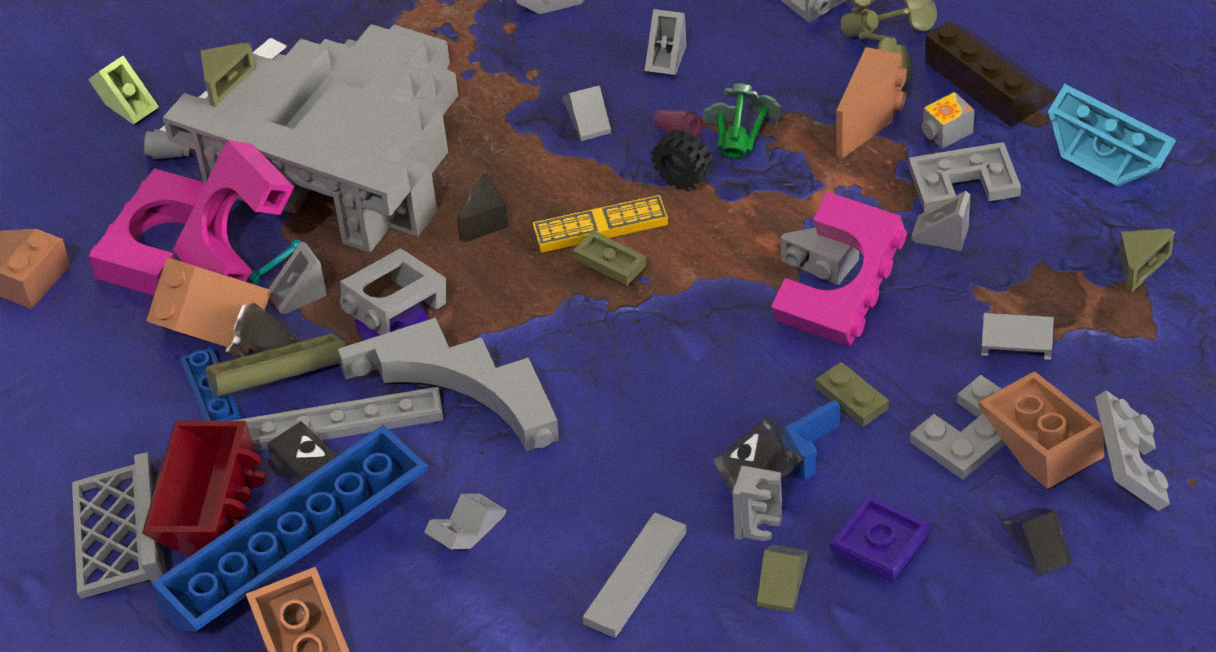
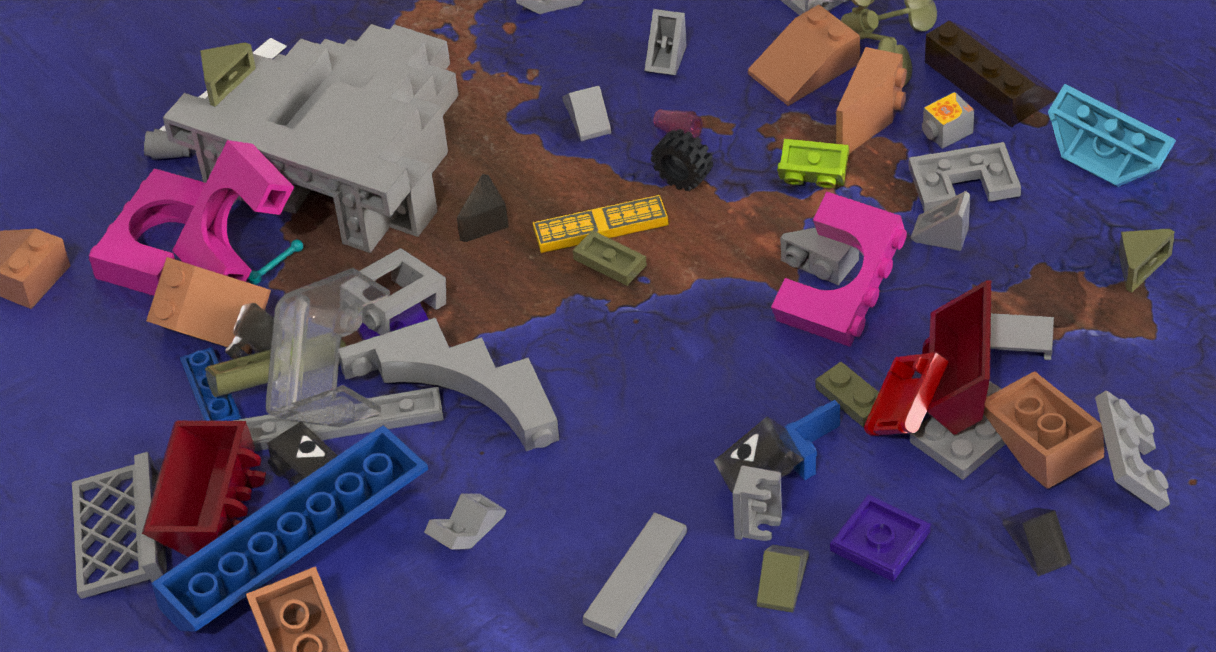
(123, 91): yellowish green slope -> none
(298, 281): light grey slope -> none
(306, 351): none -> clear windscreen
(735, 141): plant -> none
(807, 55): none -> nougat slope
(813, 163): none -> lime bracket
(905, 400): none -> red container
(962, 336): none -> dark red piece

